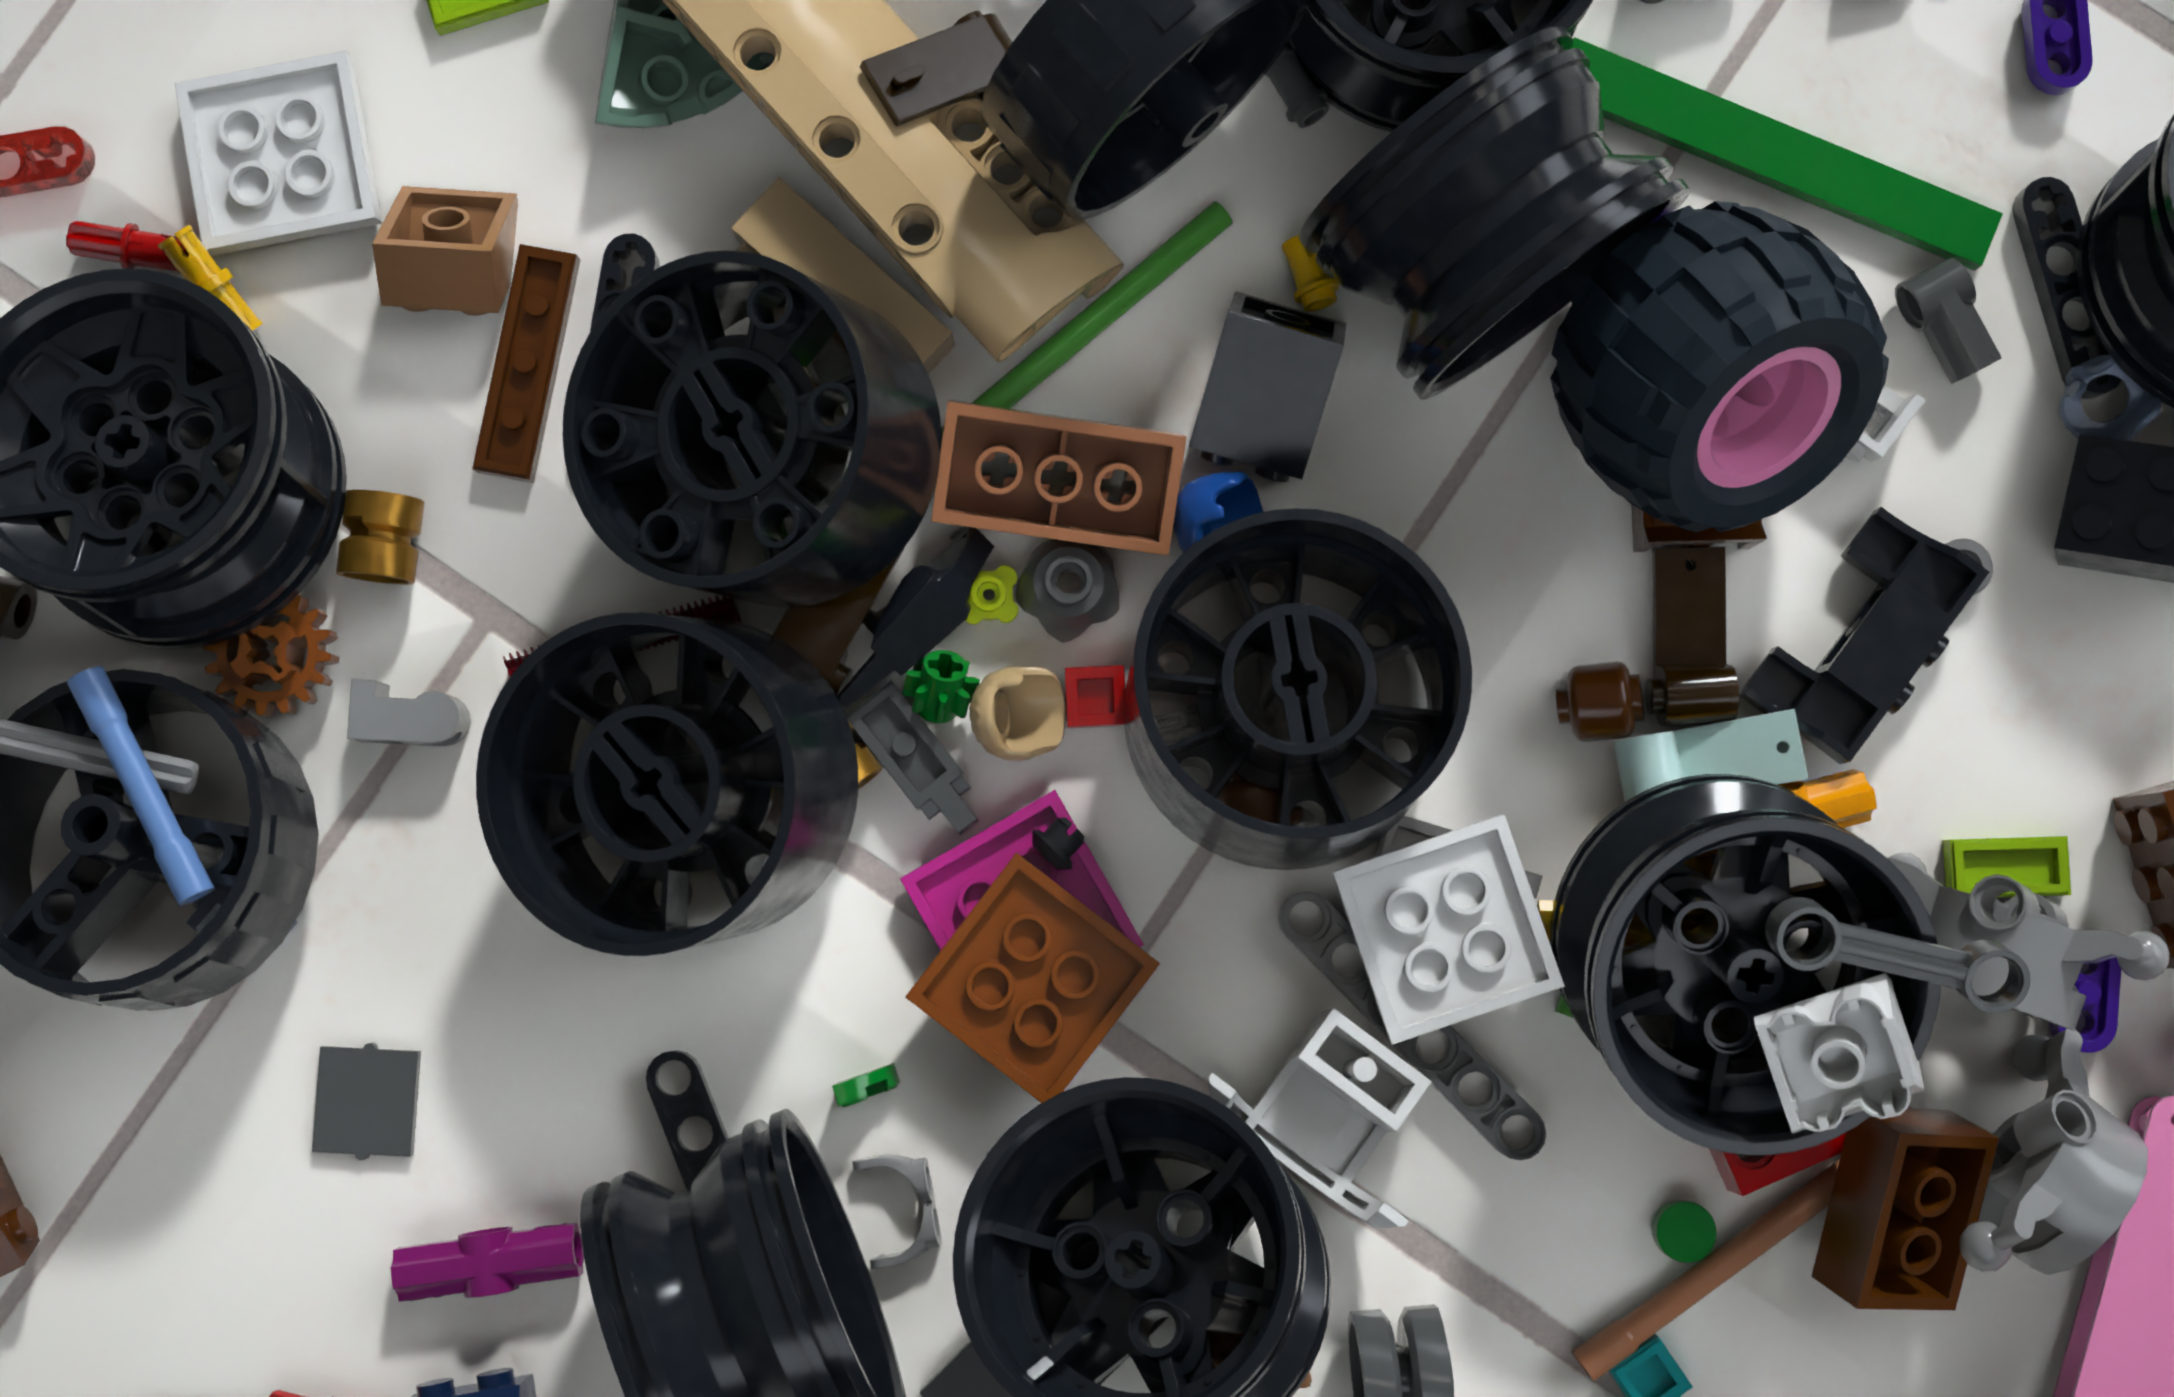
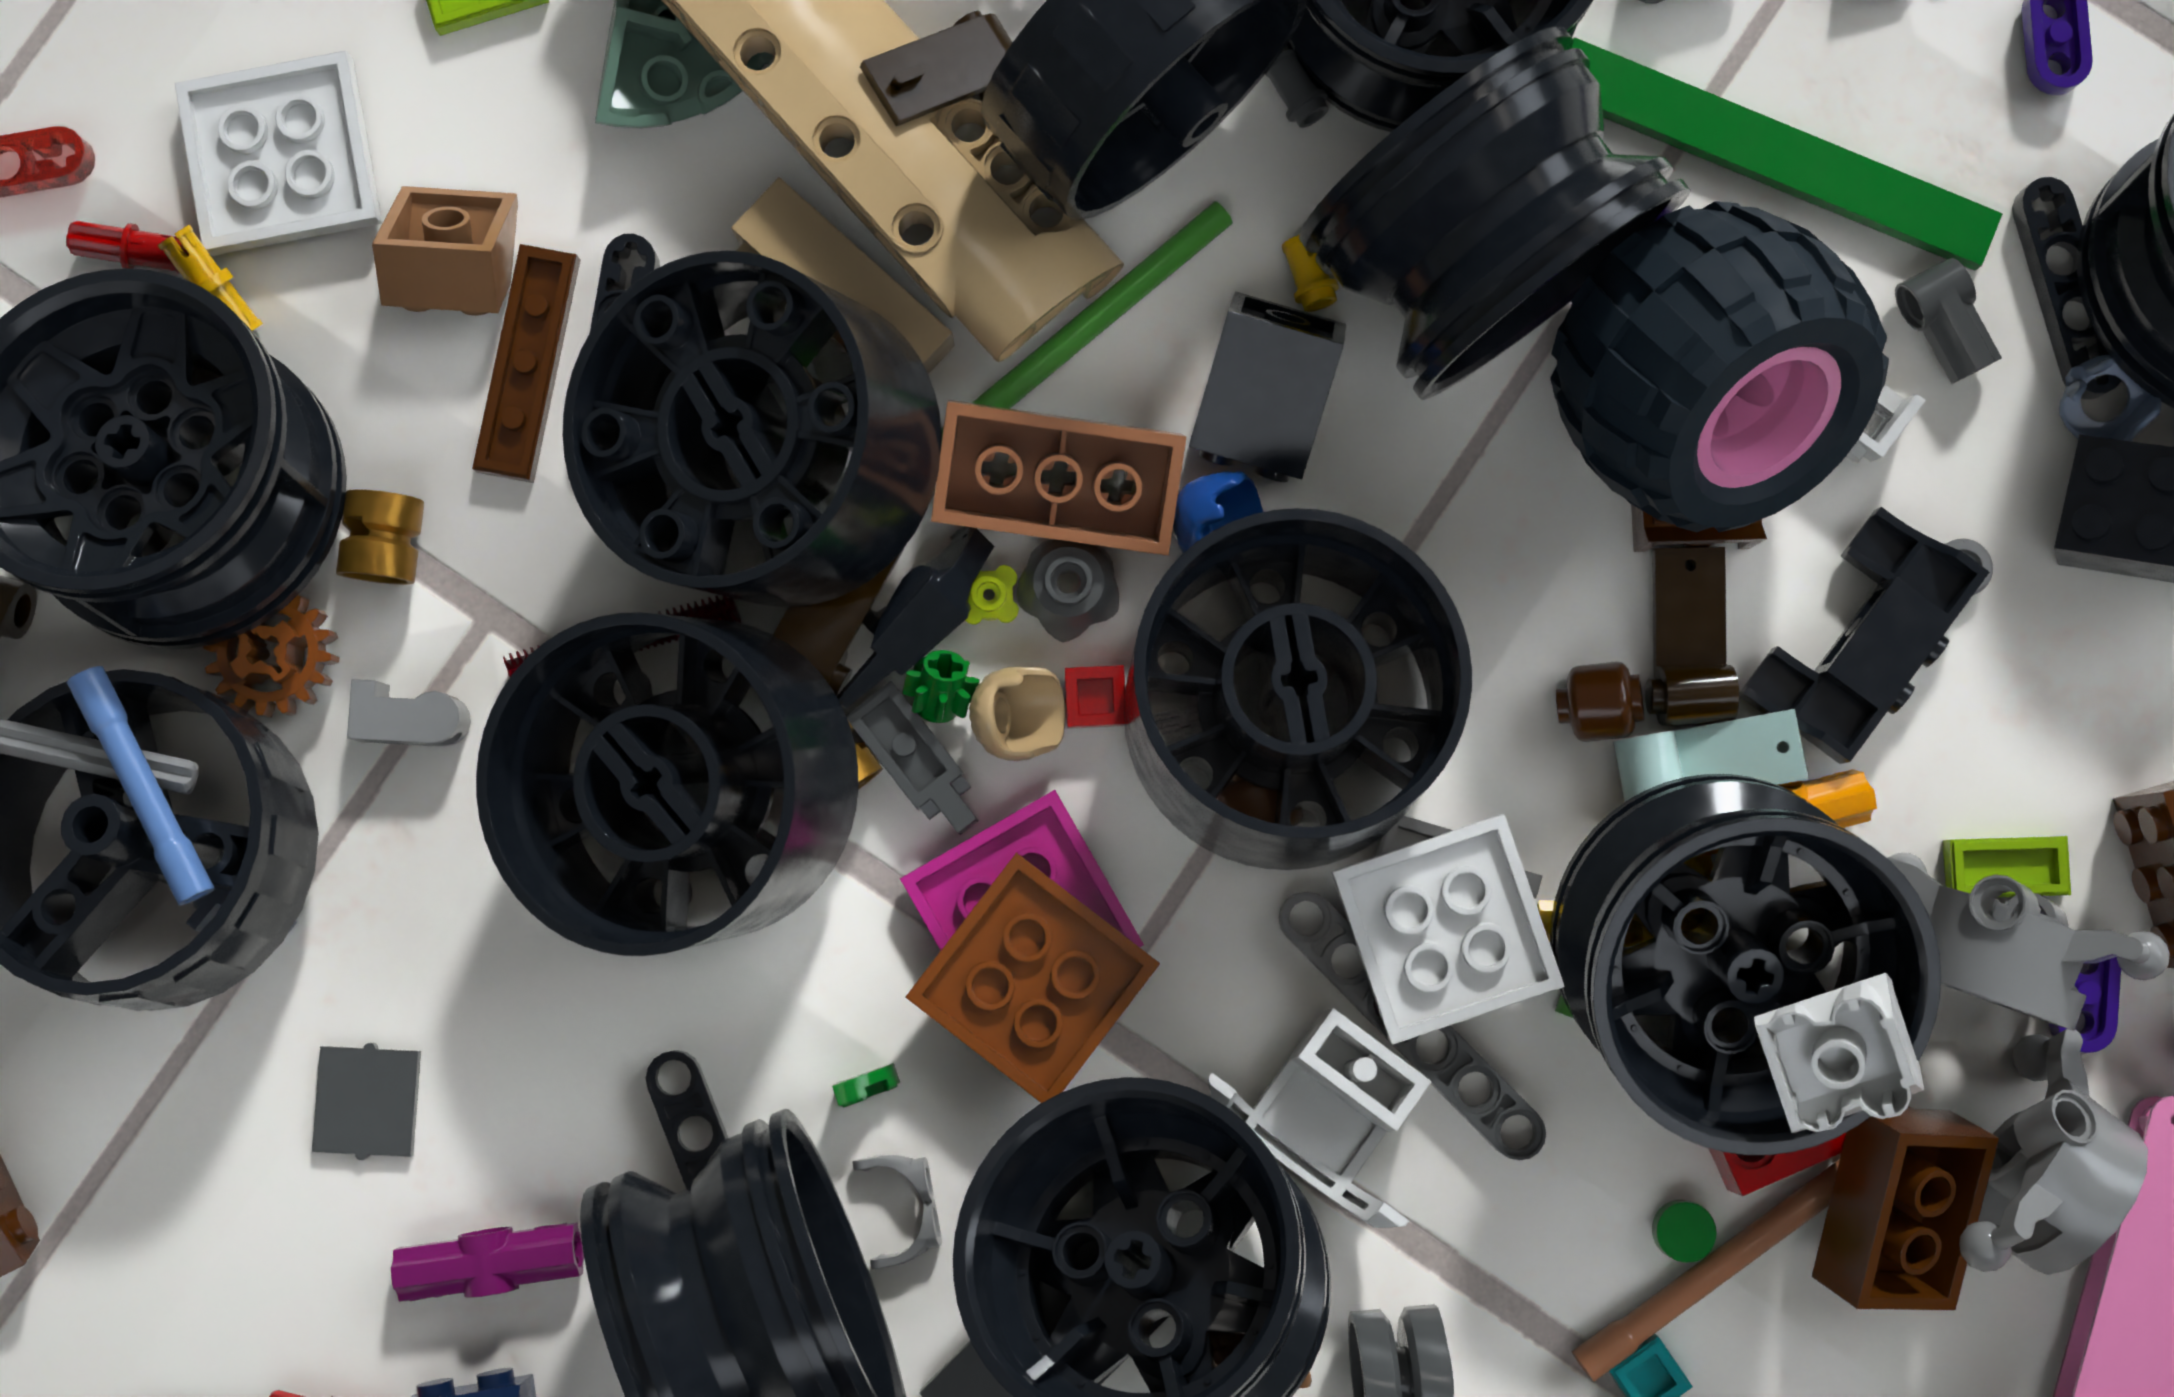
(1056, 844): black piece -> none
(1899, 955): dark grey piece -> none

